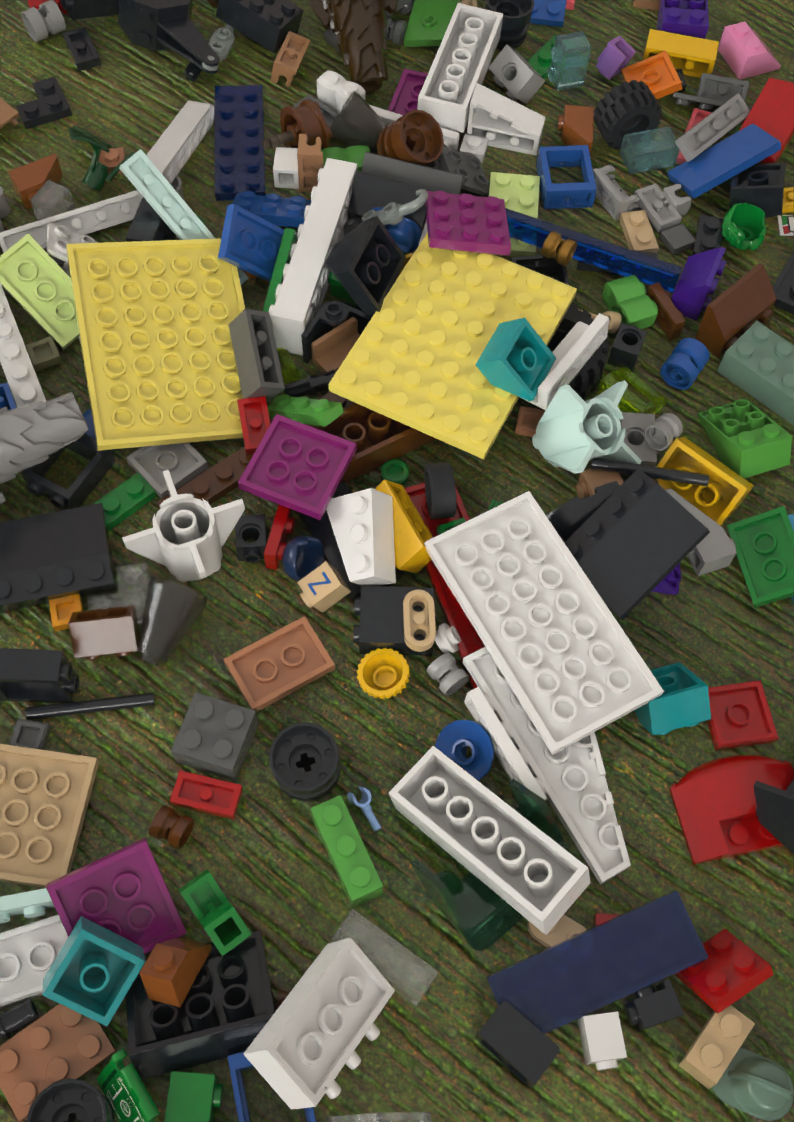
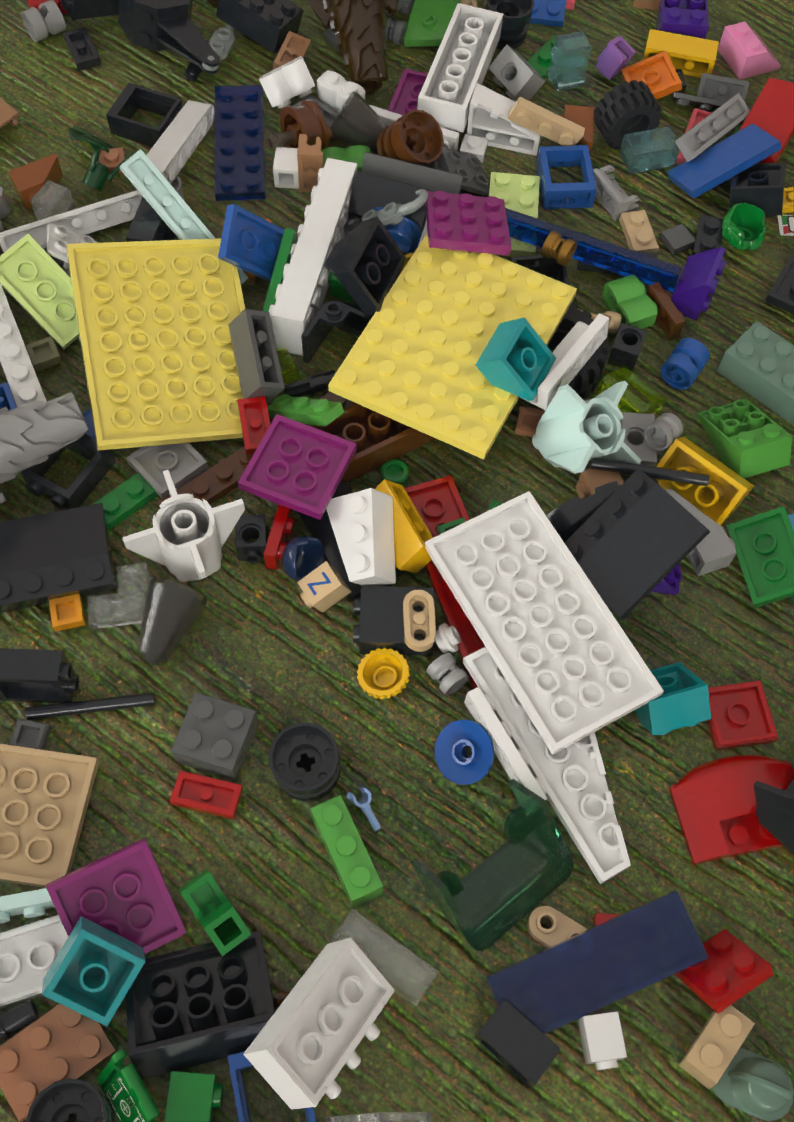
(49, 106): black plate -> none
(104, 632): brick -> none
(138, 97): none -> black window
(171, 827): reddish brown wheel -> none
(173, 969): dark orange slope -> none
(273, 208): blue plate -> none
(279, 664): nougat plate -> none
(287, 82): none -> white brick
(334, 346): medium nougat panel -> none
(440, 490): black tyre -> none
(491, 839): white brick -> none
(545, 123): none -> tan plate
(653, 1007): black brick -> none
(663, 208): light grey plate -> none
(737, 310): reddish brown slope -> none

